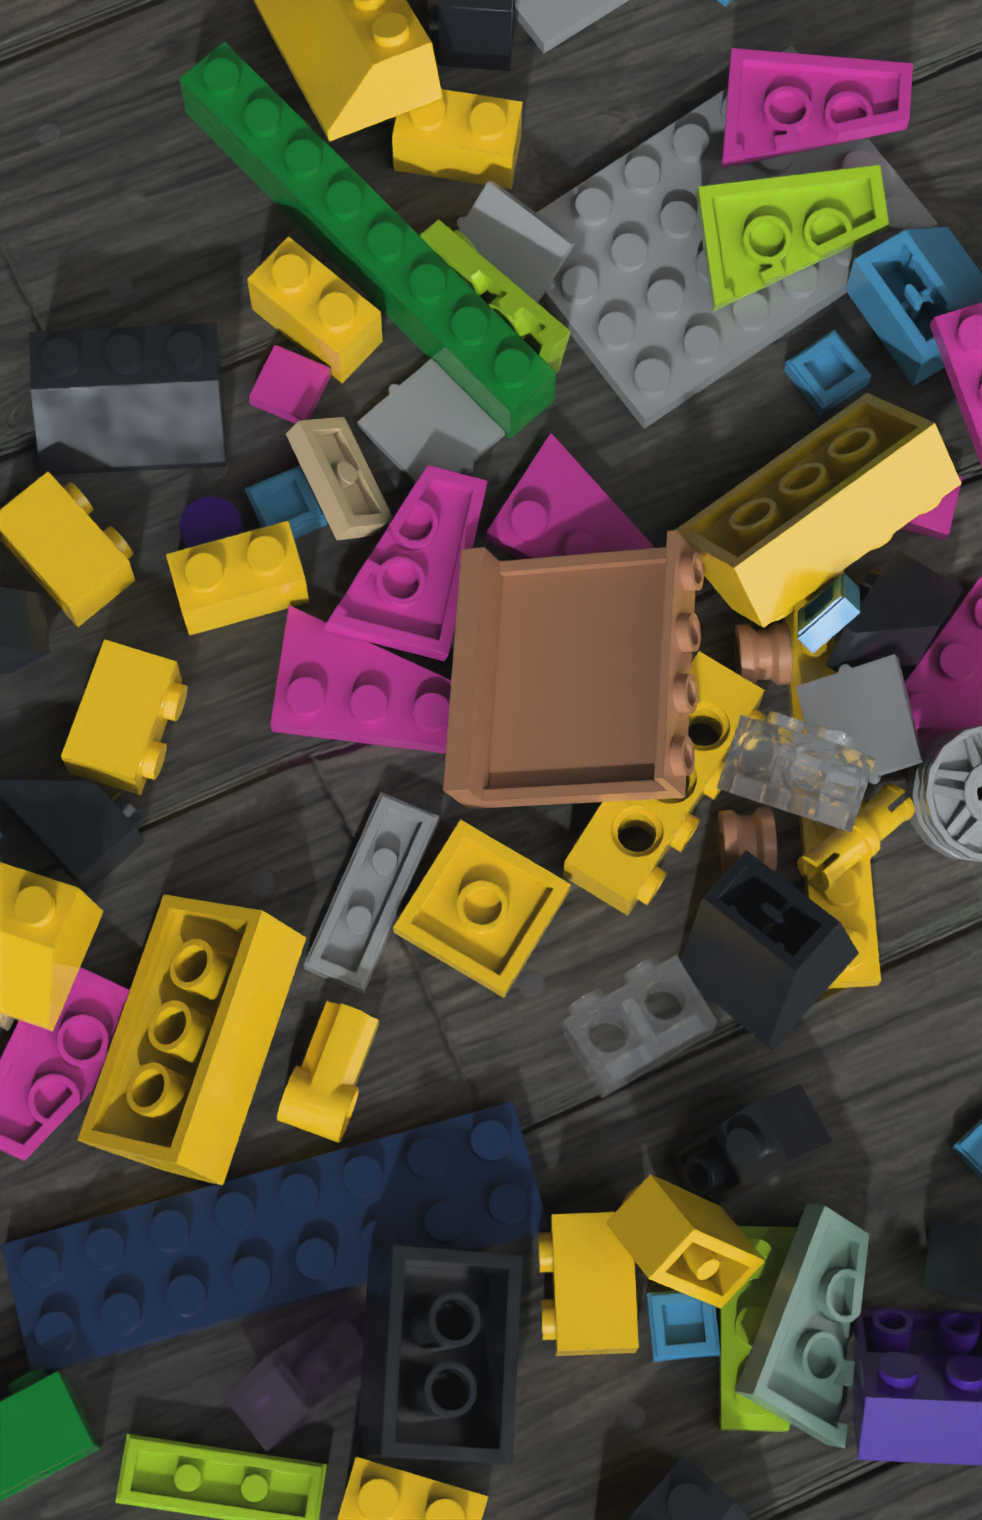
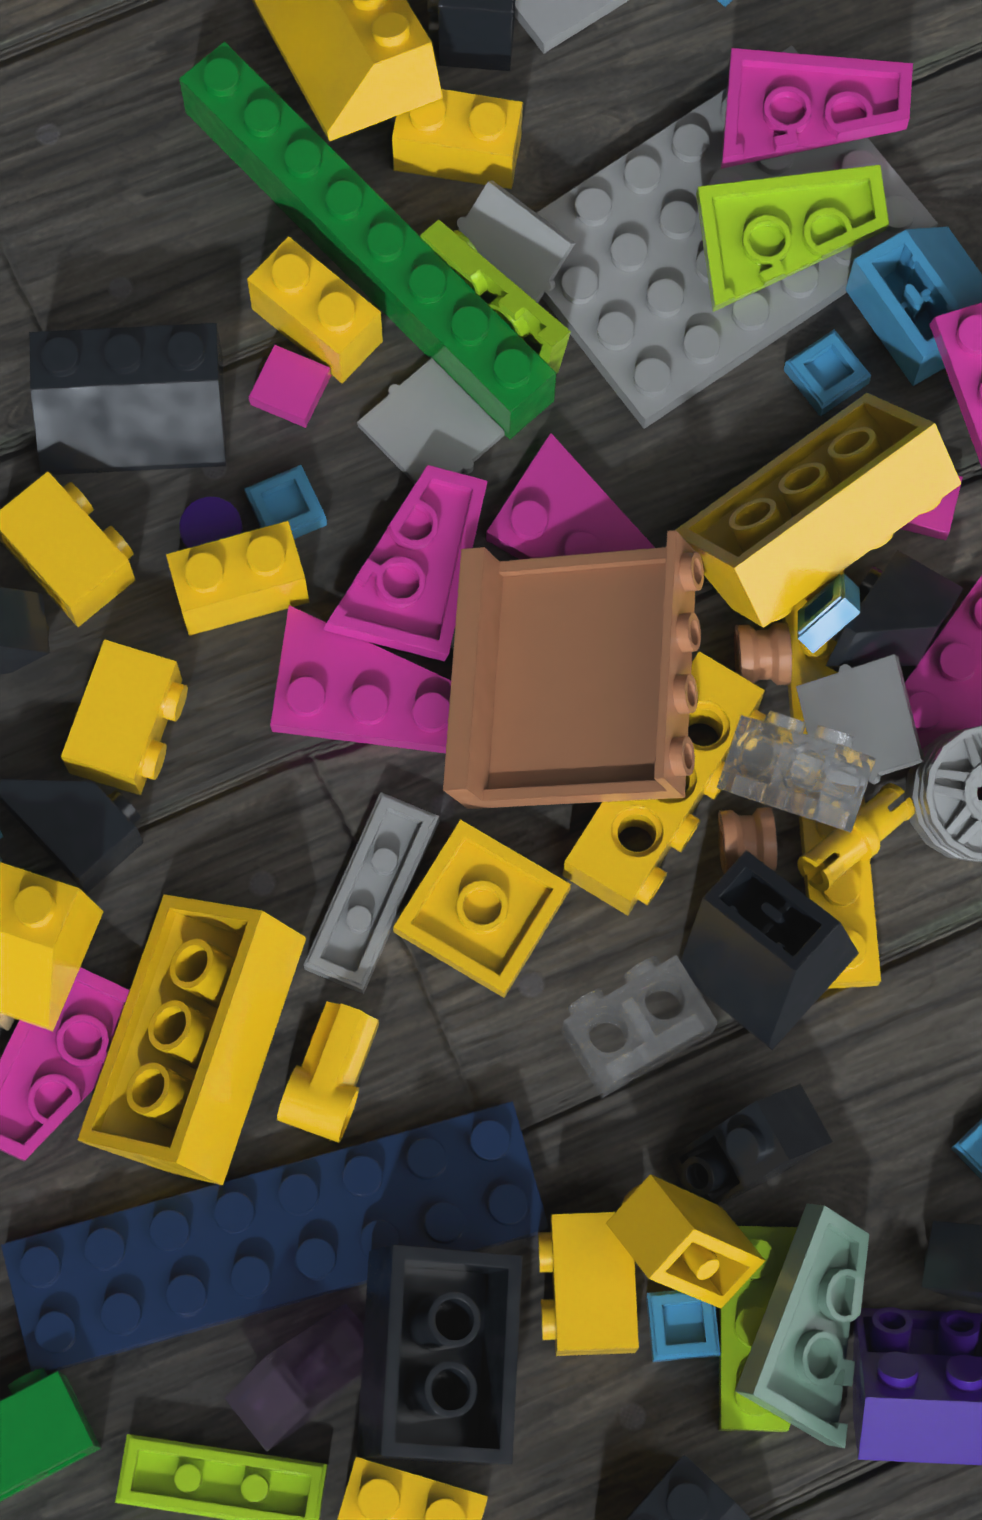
(340, 478): tan plate -> none

